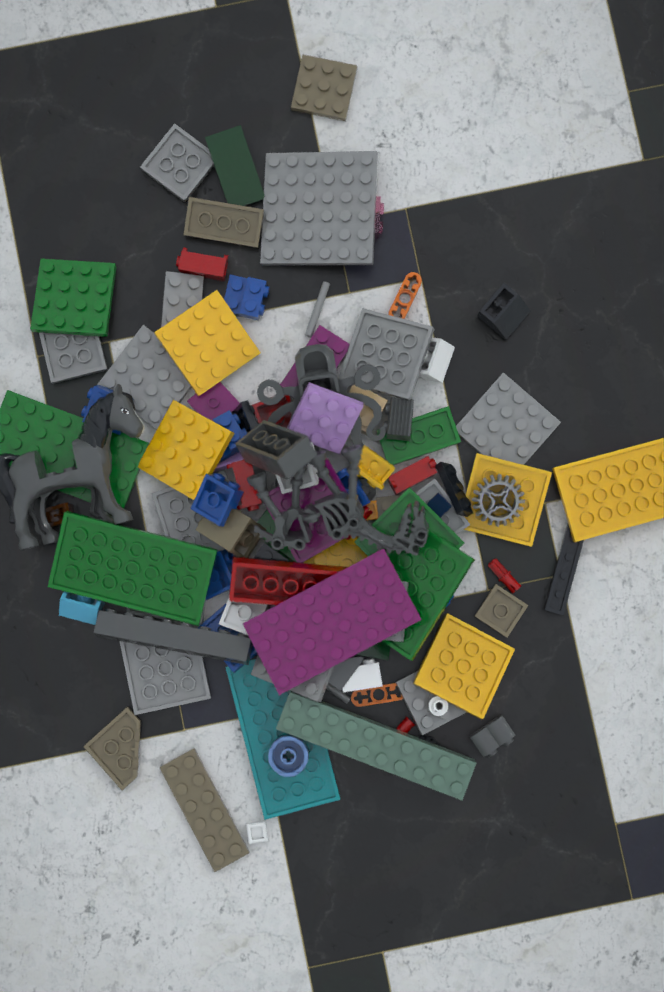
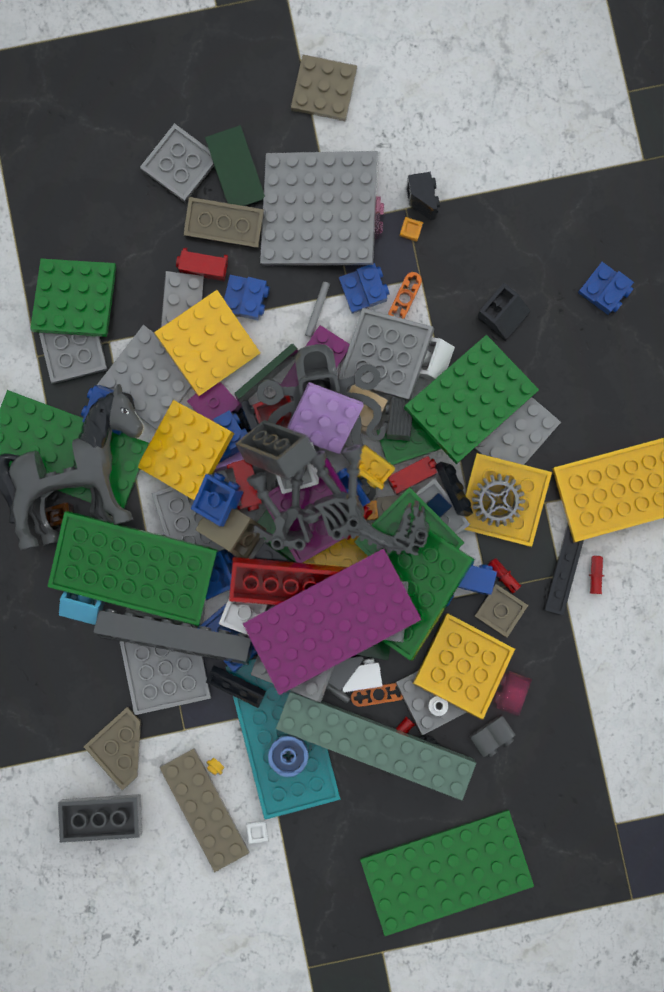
(100, 818): none -> dark grey brick
(215, 766): none -> yellow plate
(235, 686): none -> black plate
(267, 372): none -> dark green tile
(364, 288): none -> blue plate
(411, 229): none -> light orange tile
(421, 194): none -> black slope
(446, 872): none -> green plate
(471, 399): none -> green plate
(479, 579): none -> blue brick
(512, 692): none -> clear pink brick
(596, 575): none -> red axle
(606, 288): none -> blue plate

